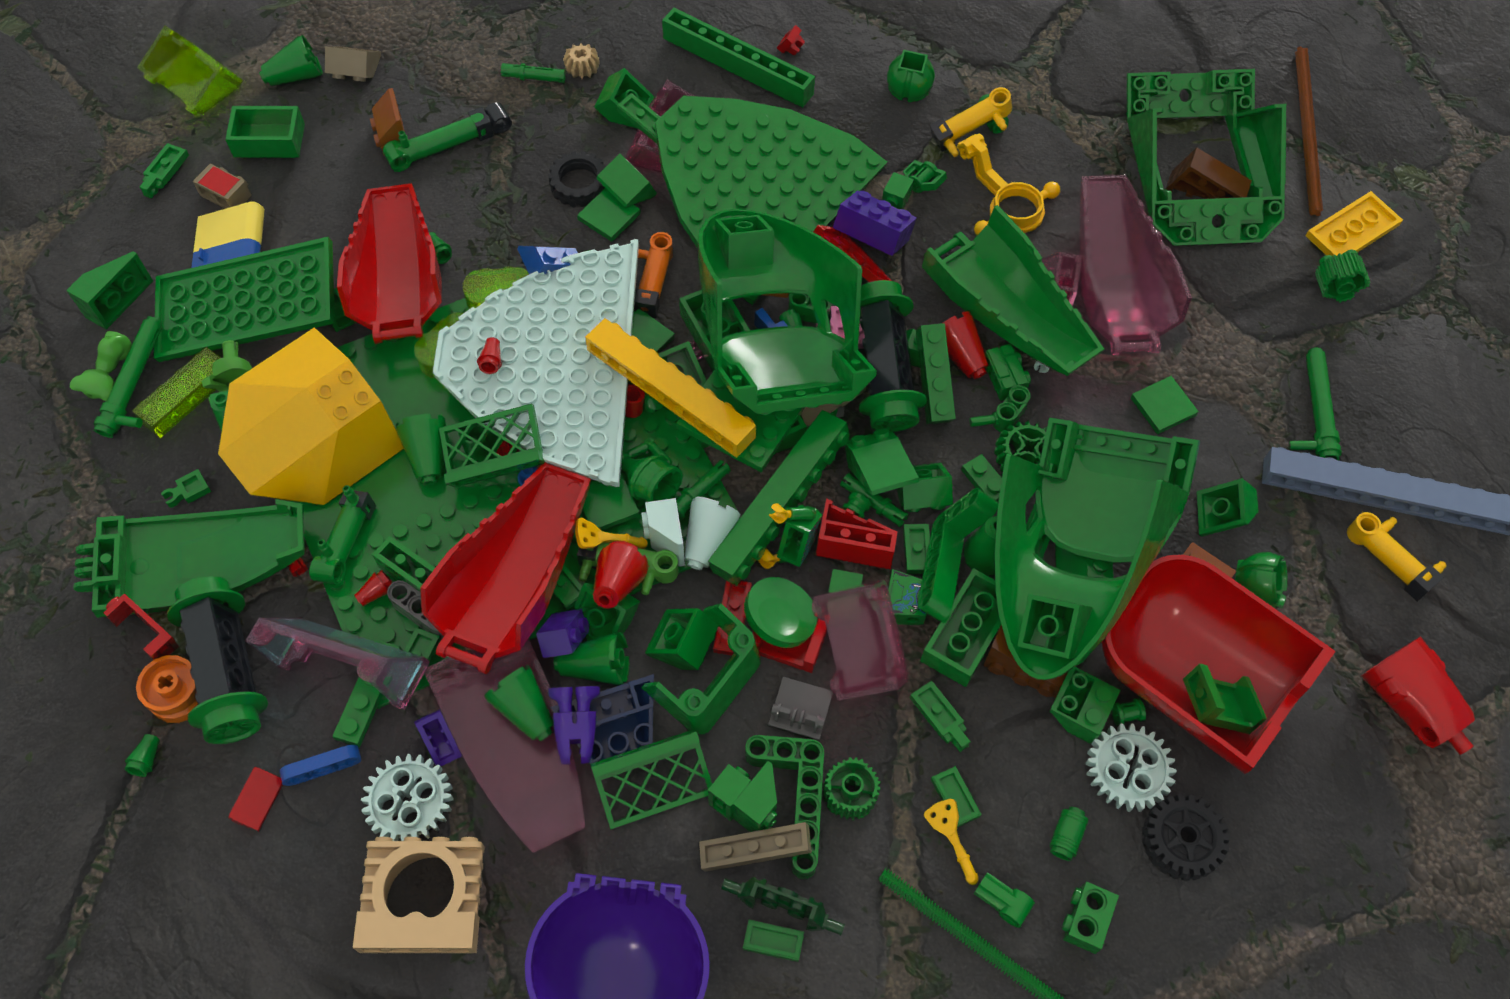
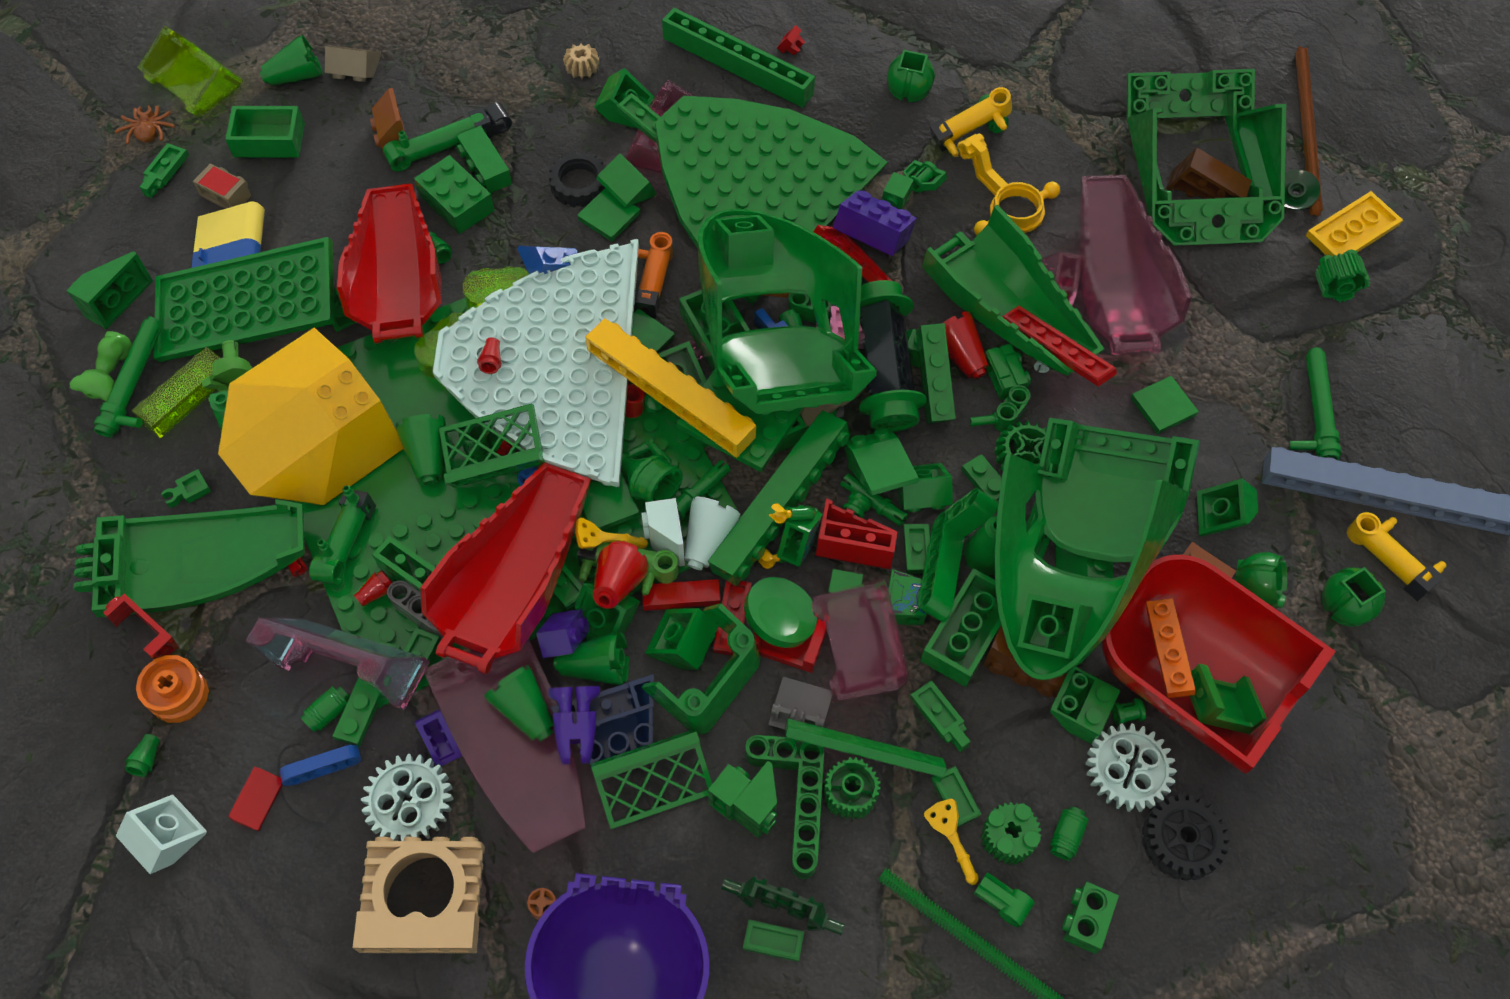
(145, 125): none -> dark orange animal
(159, 833): none -> light aqua slope
(218, 659): brick -> none
(325, 708): none -> green head
(454, 194): none -> green brick
(483, 159): none -> green brick
(530, 72): green pin -> none
(541, 898): none -> dark orange wheel
(682, 595): none -> red tile
(755, 847): dark tan plate -> none
(865, 747): none -> green tile
(1018, 820): none -> green brick
(1062, 347): none -> red tile
(1170, 648): none -> orange plate
(1305, 184): none -> dark green dish
(1344, 603): none -> green piece
(1423, 695): red torso -> none

